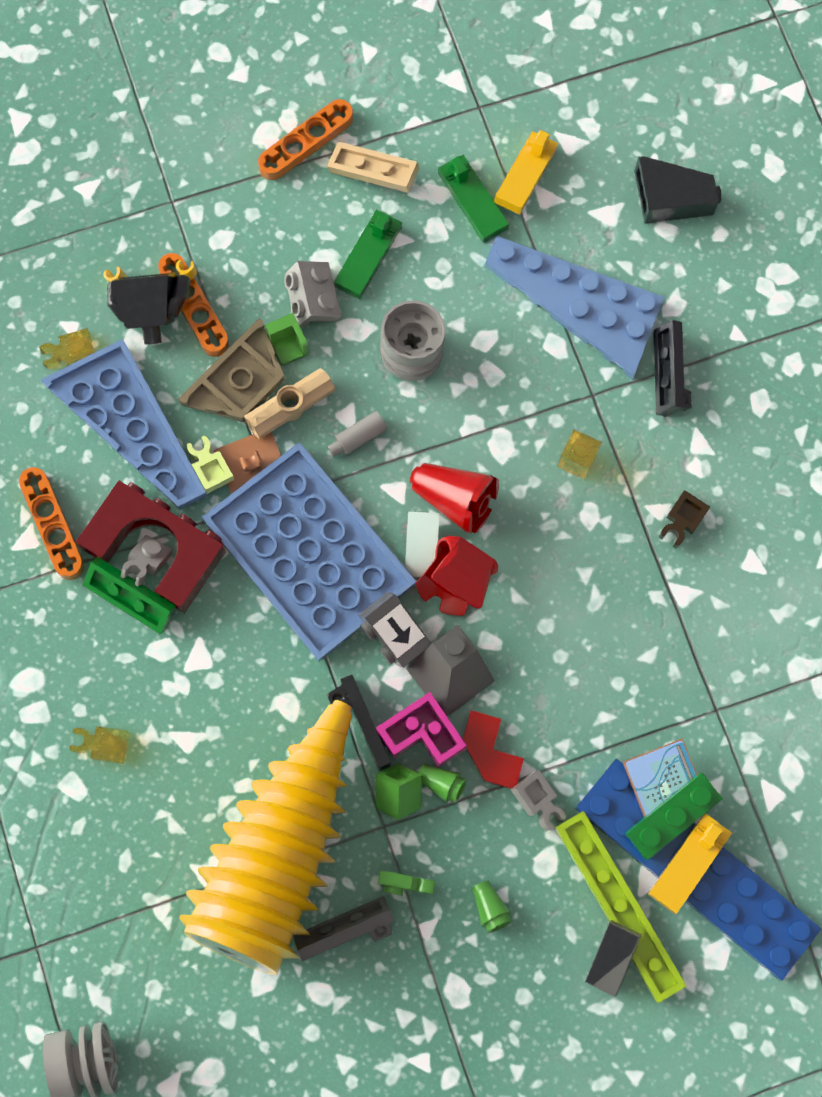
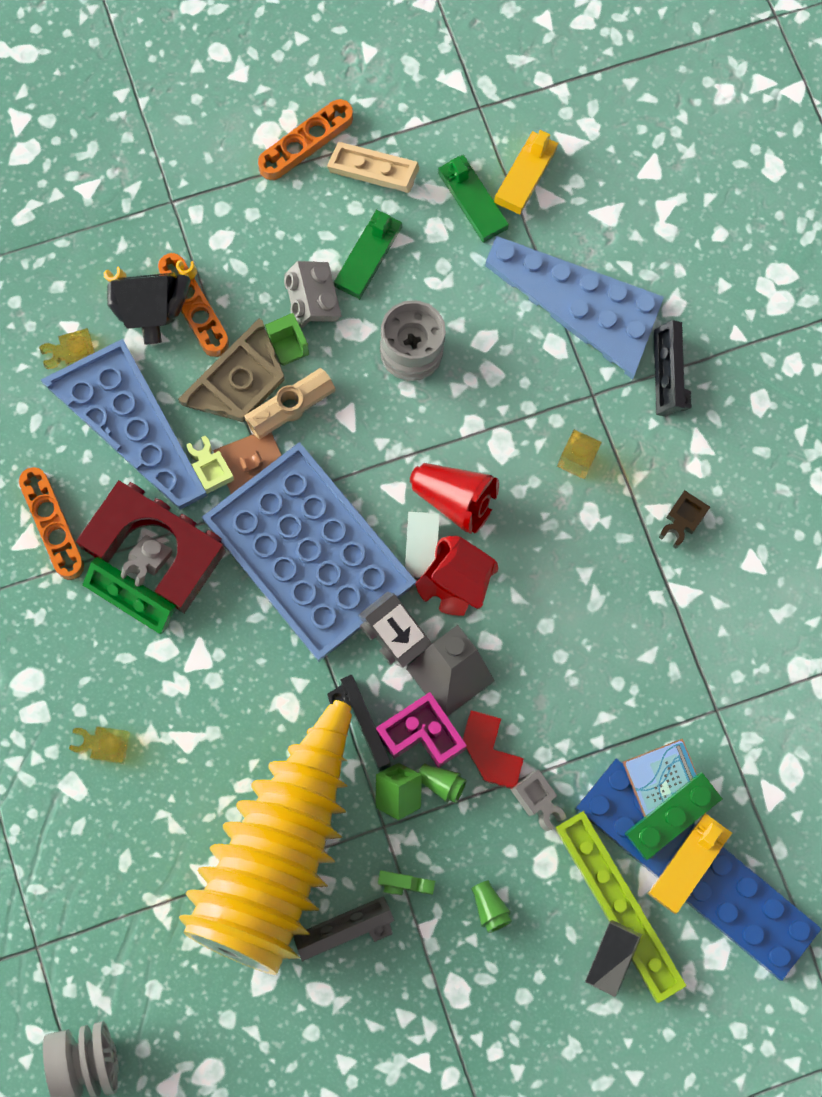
(358, 434): light grey cylinder -> none
(674, 191): black slope -> none

